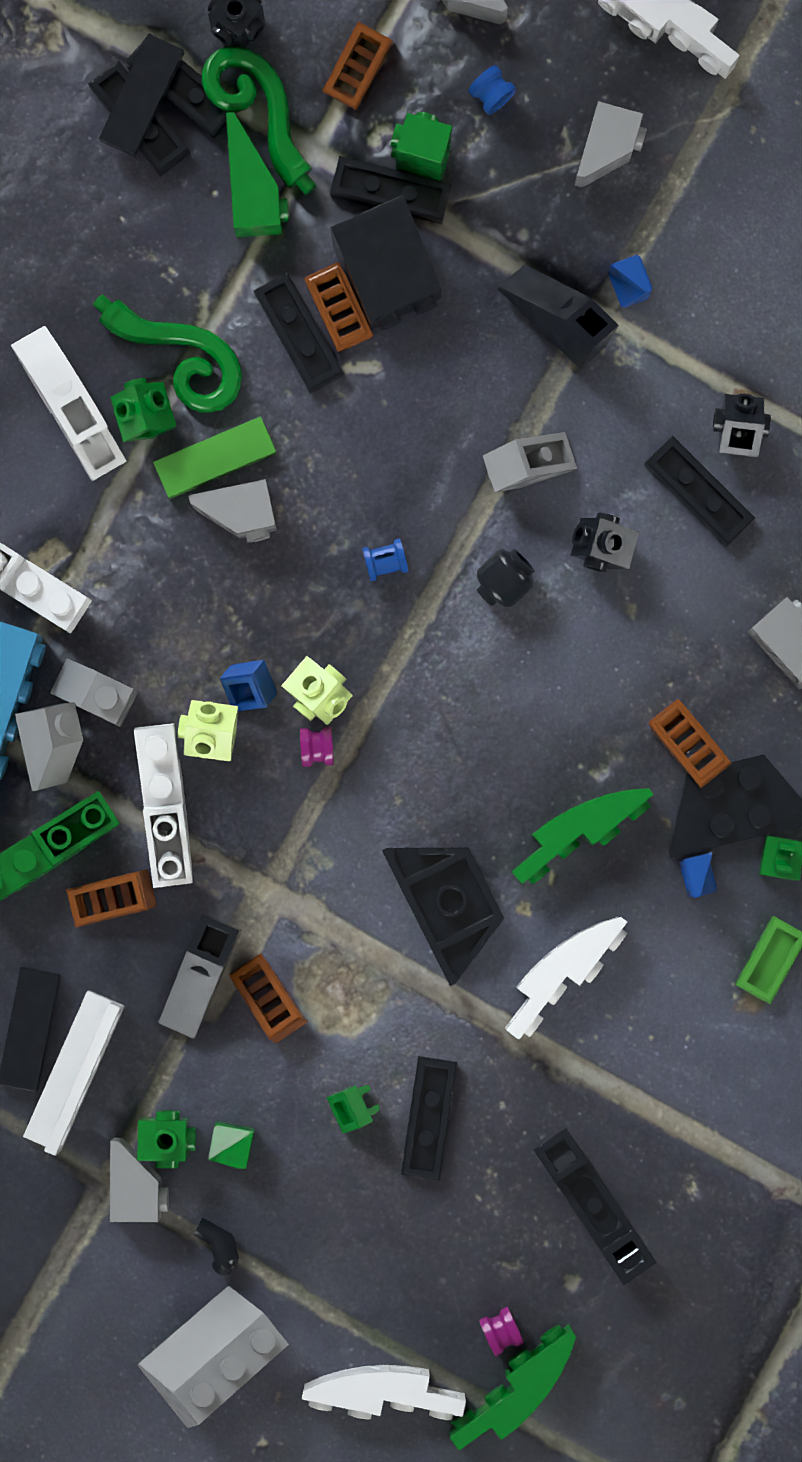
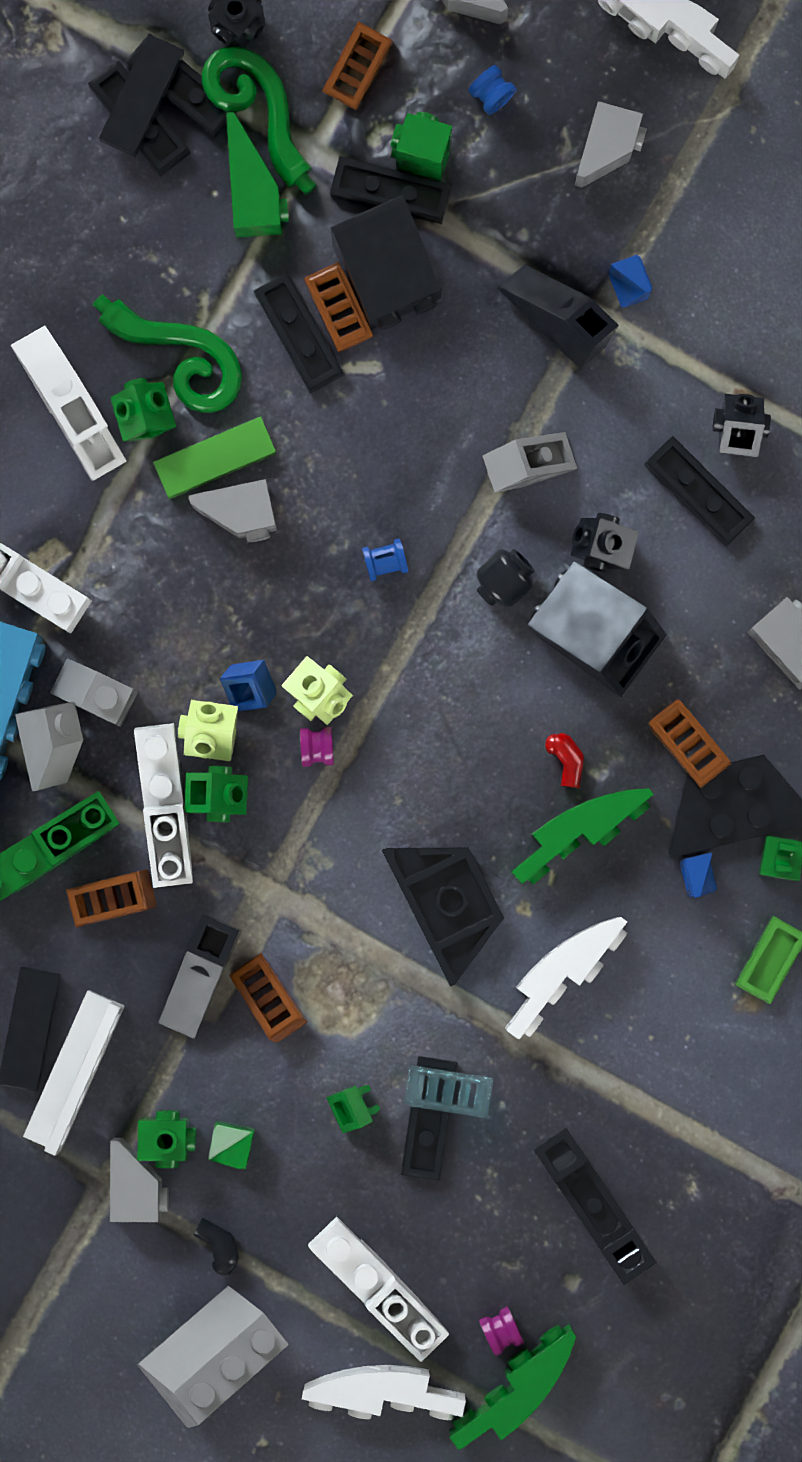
(216, 793): none -> green brick
(378, 1288): none -> white slope
(415, 1087): none -> clear light blue slope
(570, 755): none -> red arm
(597, 628): none -> slope

